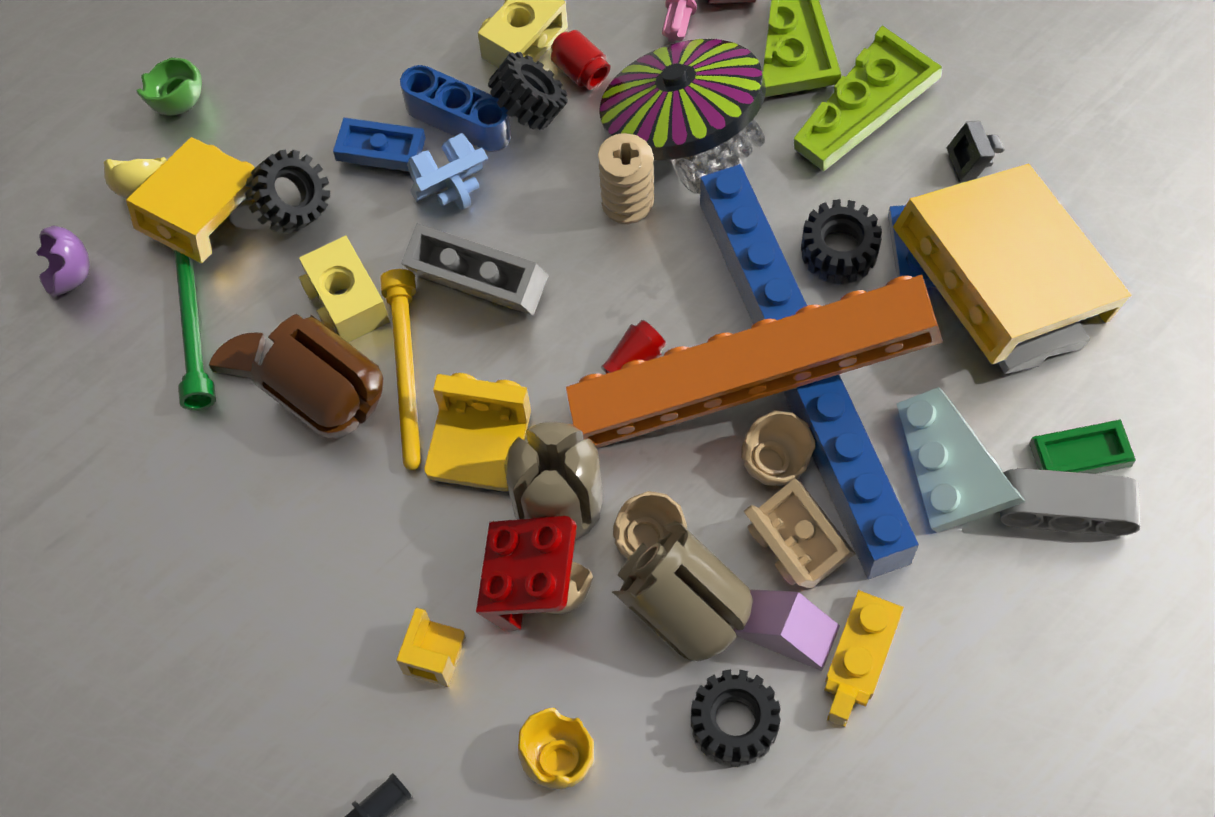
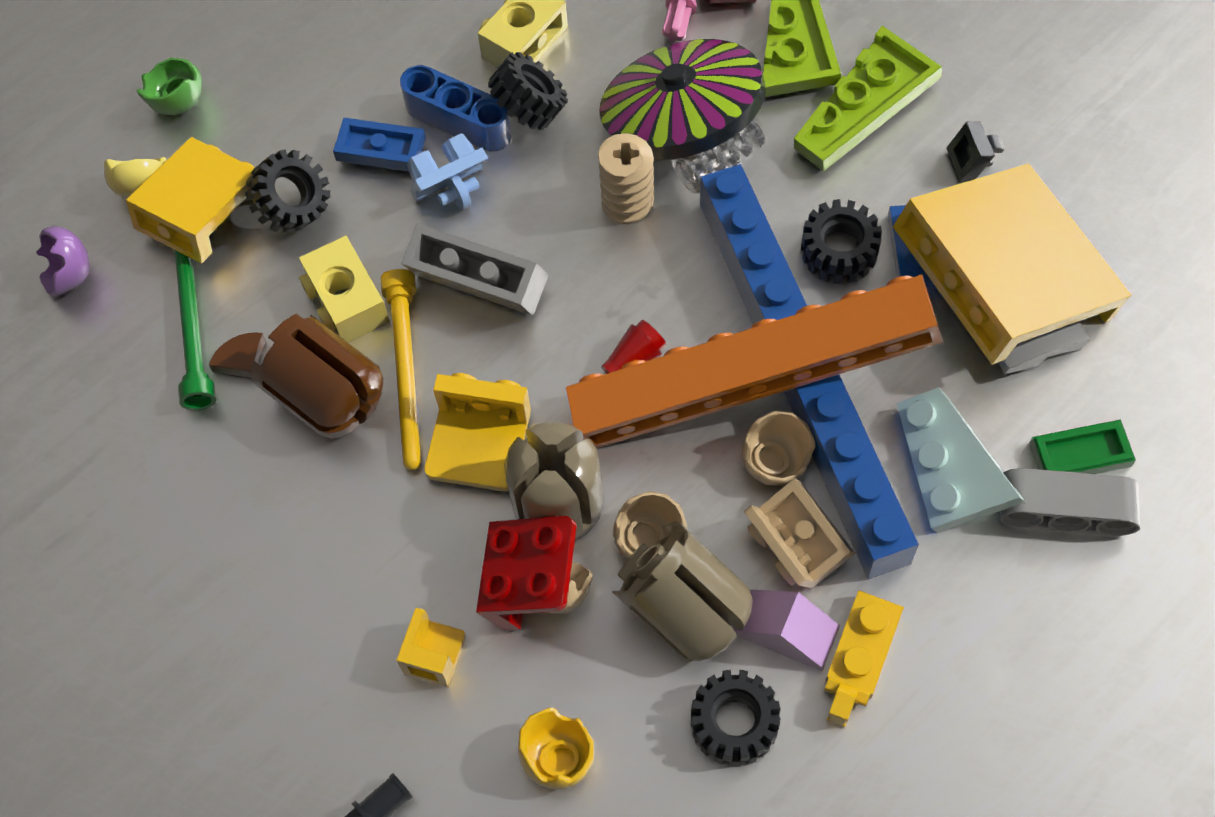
(580, 59): red brick -> none

